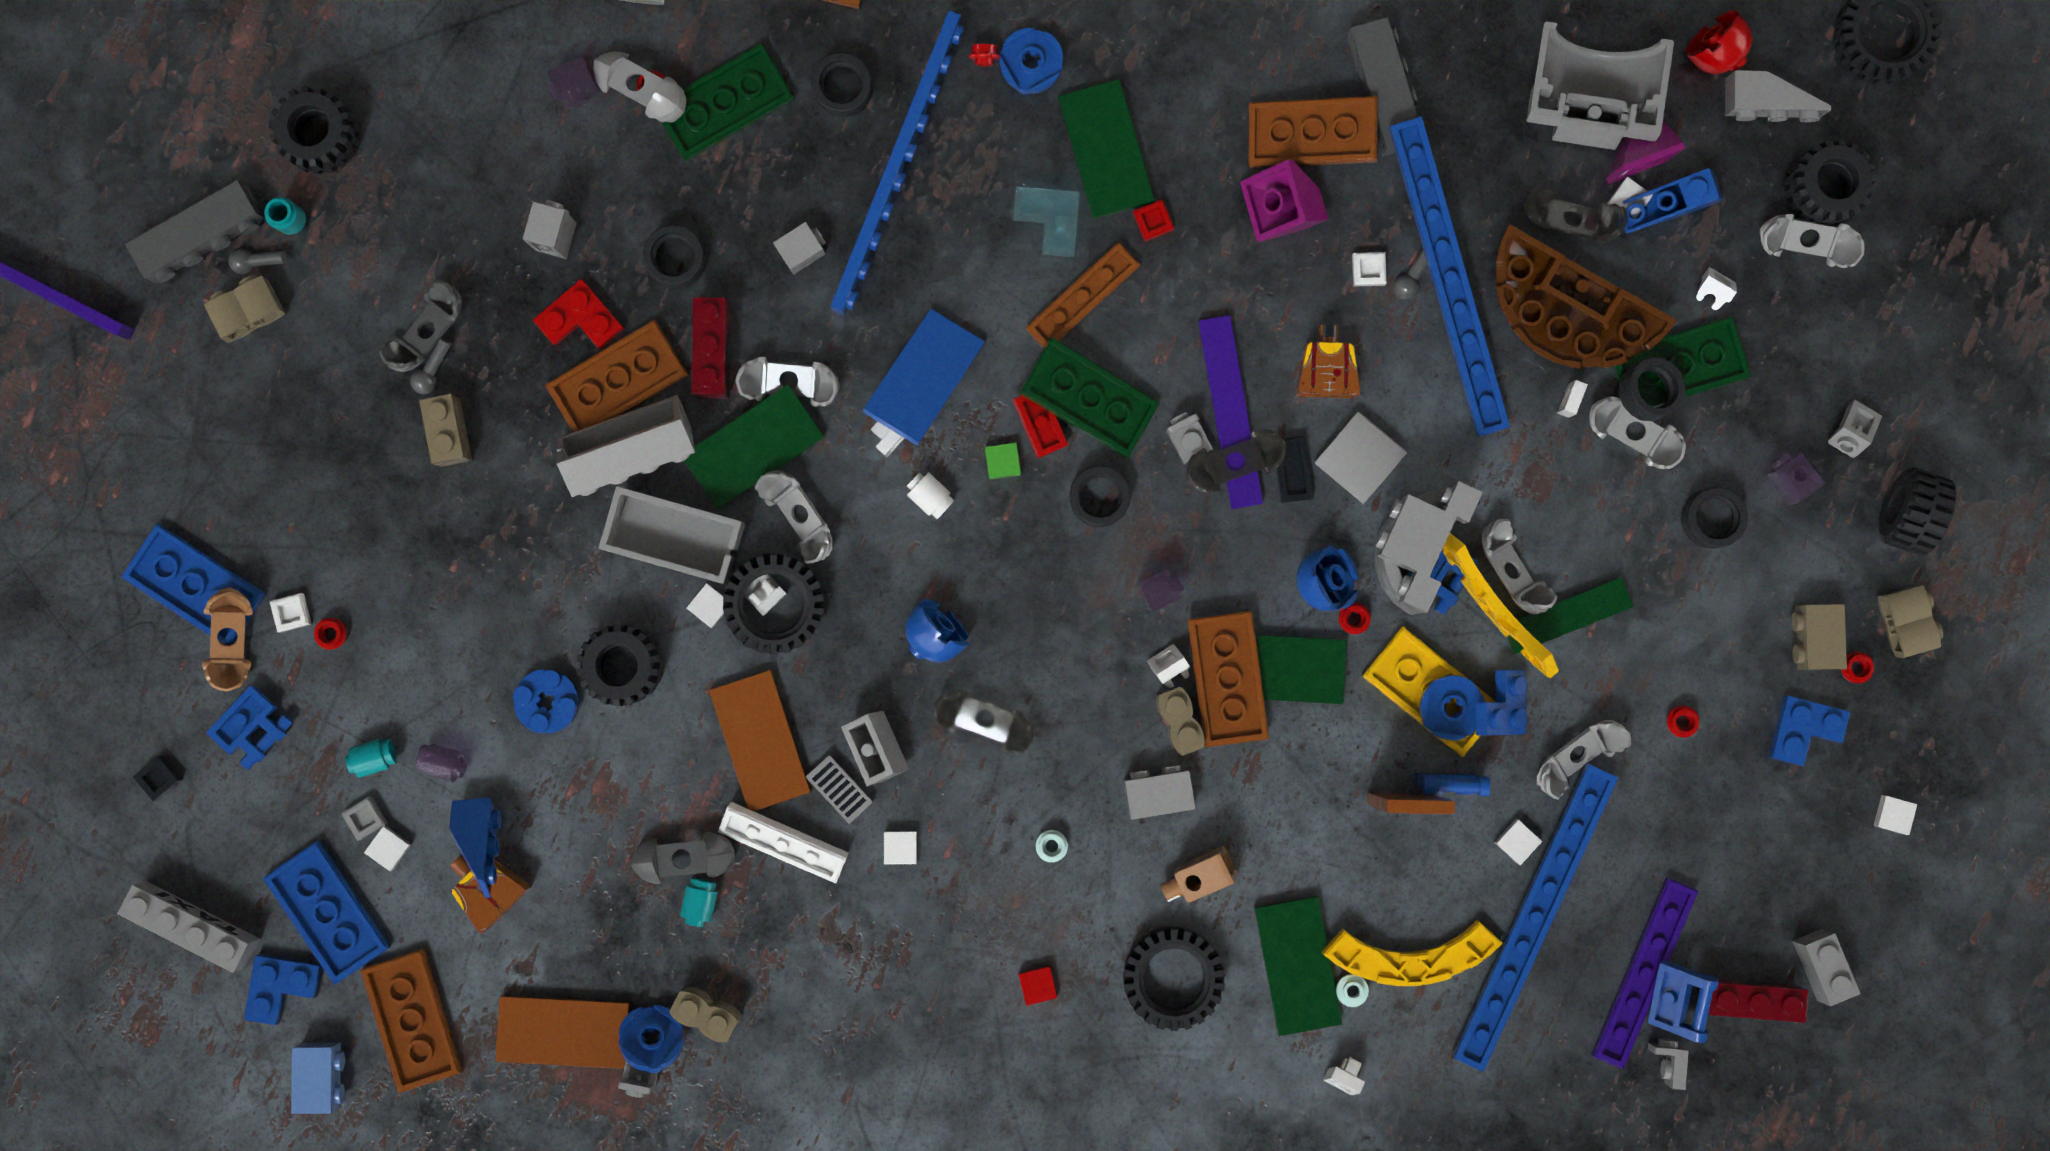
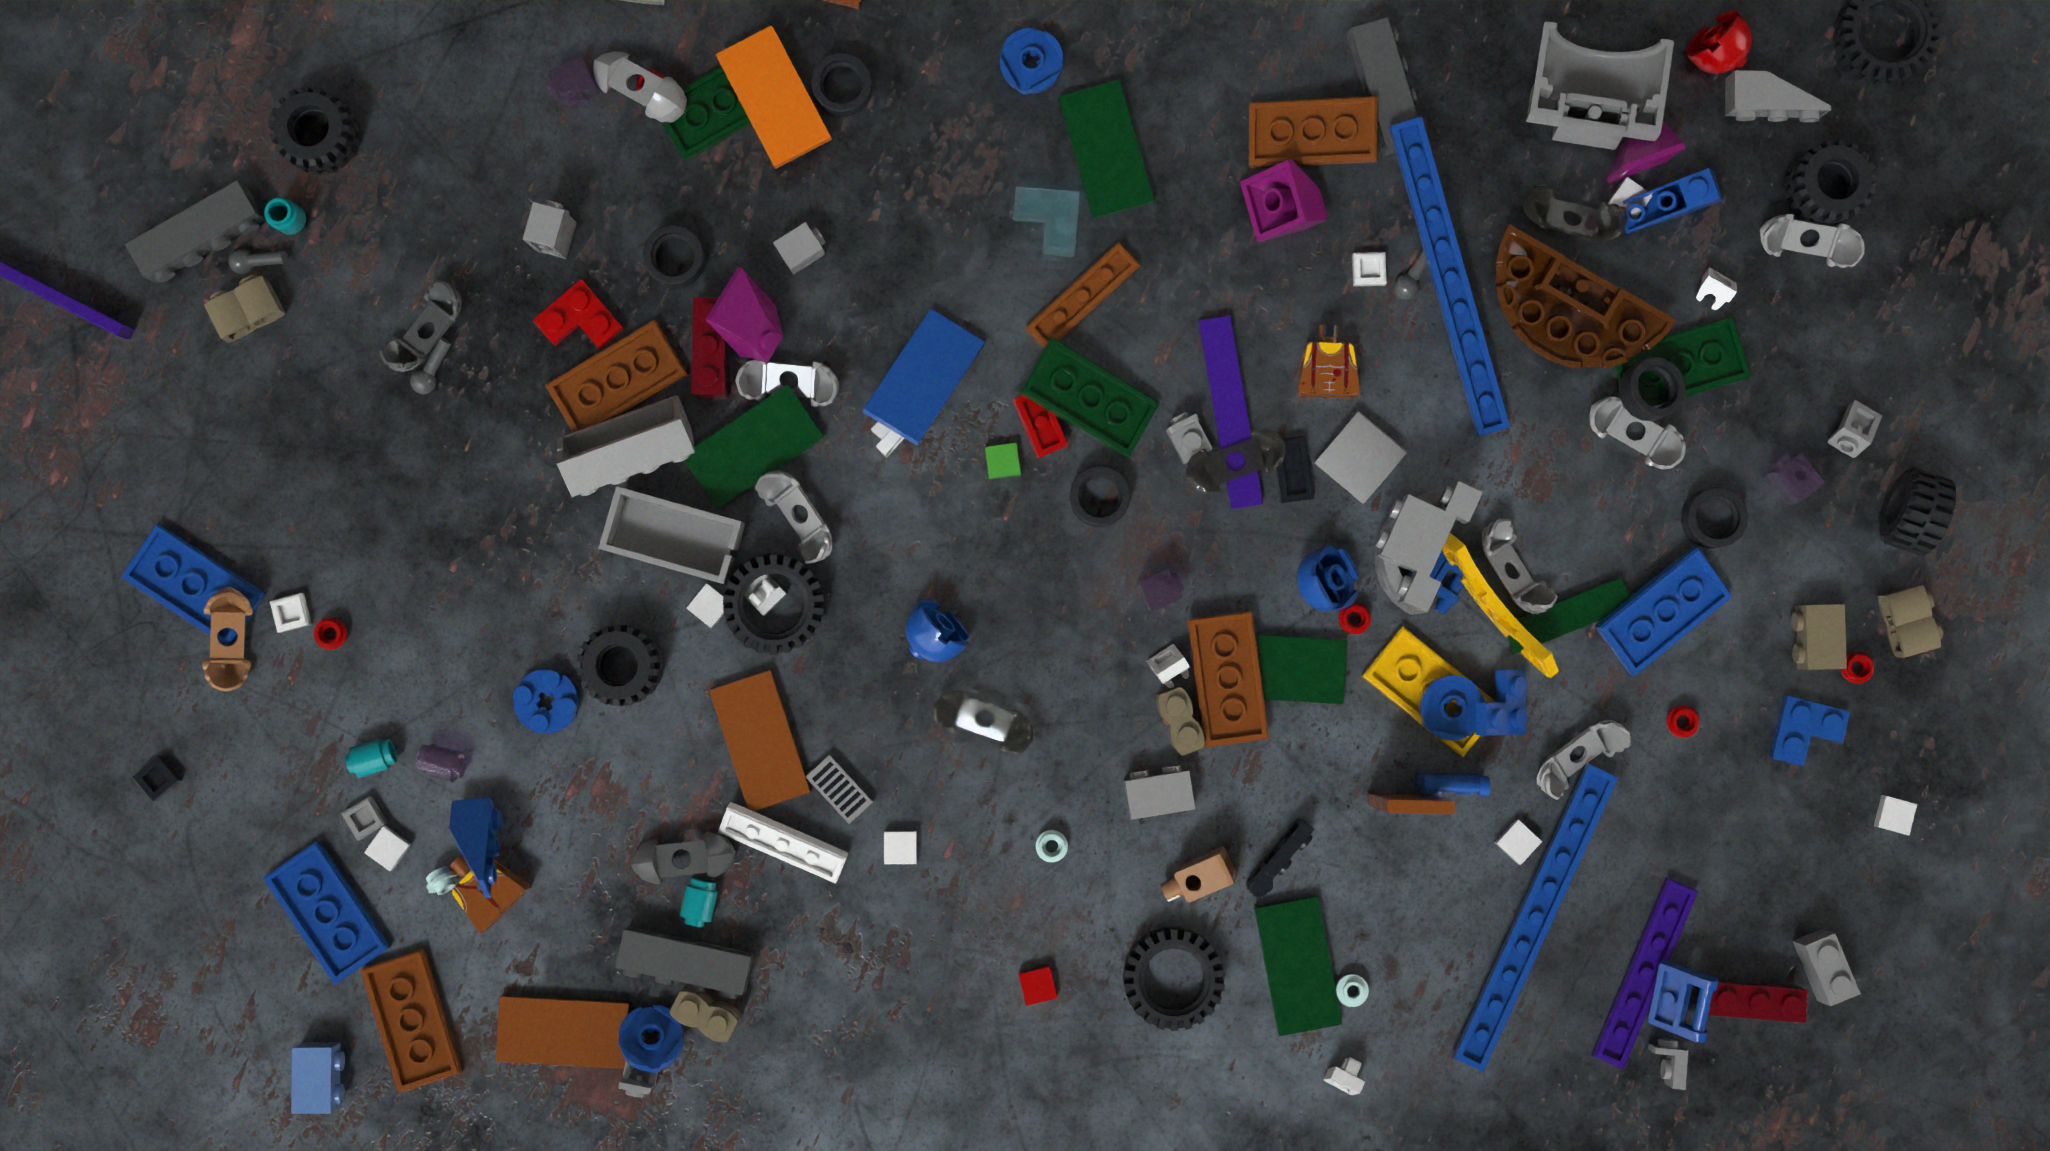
(189, 926): light grey brick -> none
(242, 720): blue plate -> none
(274, 978): blue plate -> none
(441, 880): none -> light aqua plate
(445, 430): dark tan brick -> none
(684, 961): none -> dark grey brick
(746, 318): none -> magenta slope
(773, 97): none -> orange tile
(874, 748): light grey brick -> none
(903, 151): blue plate -> none
(929, 494): white brick -> none
(984, 54): red plate -> none
(1153, 220): red tile -> none
(1278, 858): none -> black hinge
(1413, 967): yellow tile -> none
(1572, 398): white tile -> none
(1663, 610): none -> blue tile

